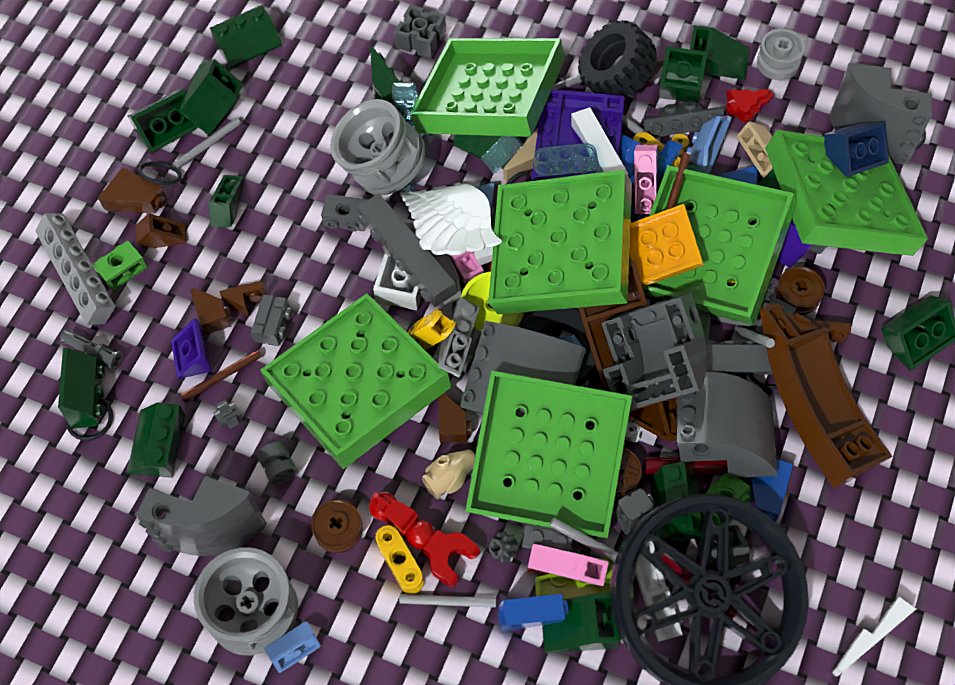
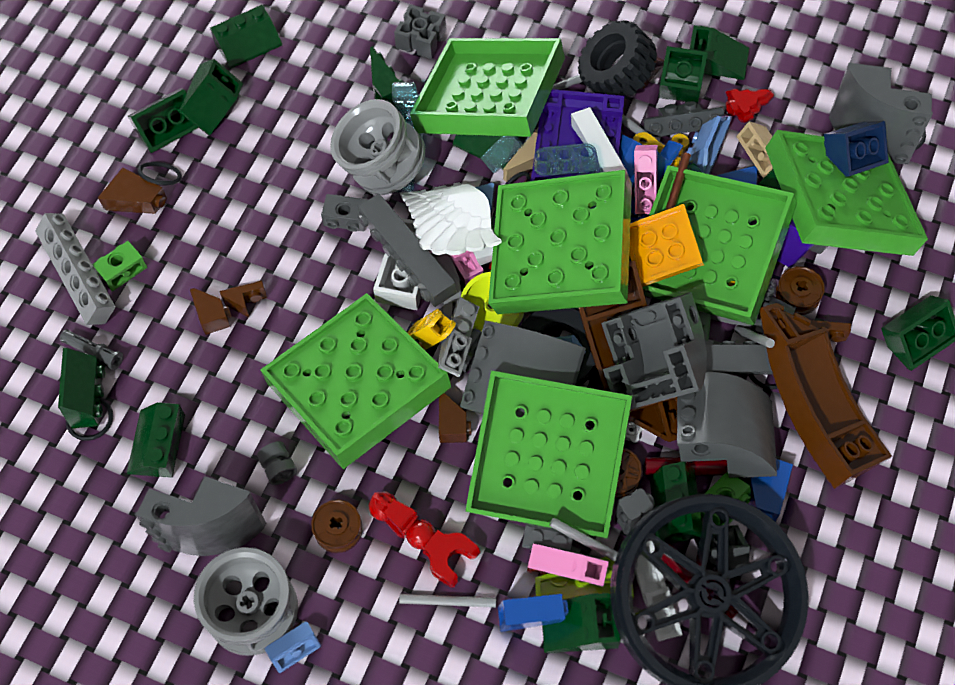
(159, 232): reddish brown slope -> none
(190, 351): dark purple slope -> none
(206, 143): light grey bar -> none
(221, 375): copper bar -> none
(225, 201): dark green slope -> none
(227, 414): dark grey gear -> none
(271, 320): dark grey brick -> none
(395, 548): yellow piece -> none
(448, 472): tan animal -> none
(503, 547): dark grey gear -> none
(780, 54): light grey wheel -> none
(865, 640): white slope -> none

